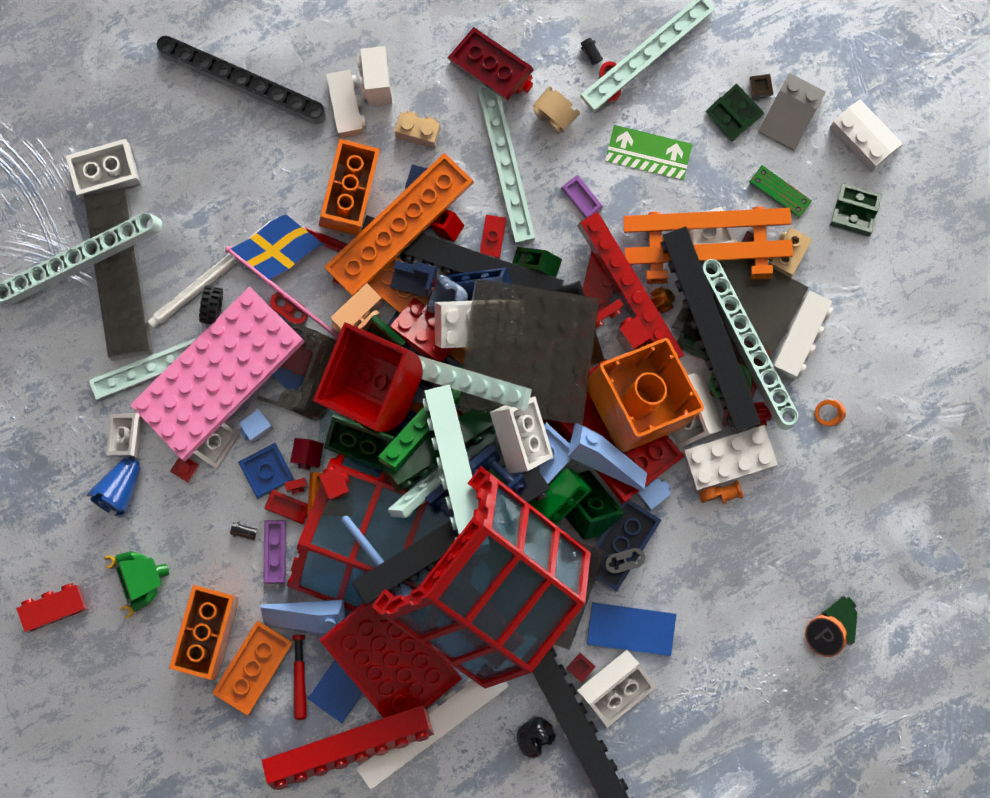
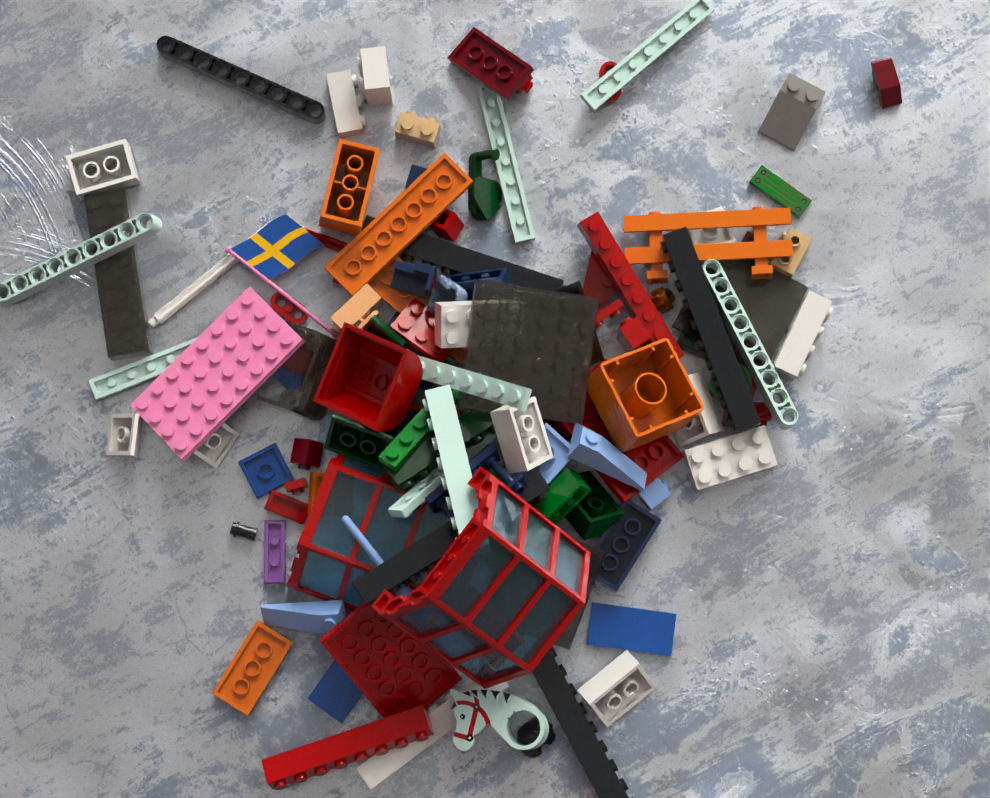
(52, 607): red brick -> none
(116, 487): blue cone -> none
(138, 578): green torso -> none
(184, 470): red plate -> none
(204, 633): orange brick -> none
(210, 304): black tyre -> none
(254, 426): light blue brick -> none
(300, 704): red piece -> none
(335, 482): red brick -> none
(481, 708): none -> light aqua animal
(484, 193): none -> dark green piece
(493, 236): red plate -> none
(537, 260): dark green slope -> none
(555, 109): tan brick -> none
(580, 667): dark red plate -> none
(581, 197): medium lavender tile -> none
(591, 50): black pin -> none
(623, 556): dark grey beam -> none
(648, 152): bright green sticker -> none
(725, 493): orange connector -> none
(735, 112): dark green slope -> none
(761, 86): dark brown plate -> none
(826, 635): black tile -> none
(835, 421): orange piece -> none
(844, 611): dark green slope -> none
(856, 209): dark green slope -> none
(865, 135): white slope -> none
(887, 81): none -> dark red slope

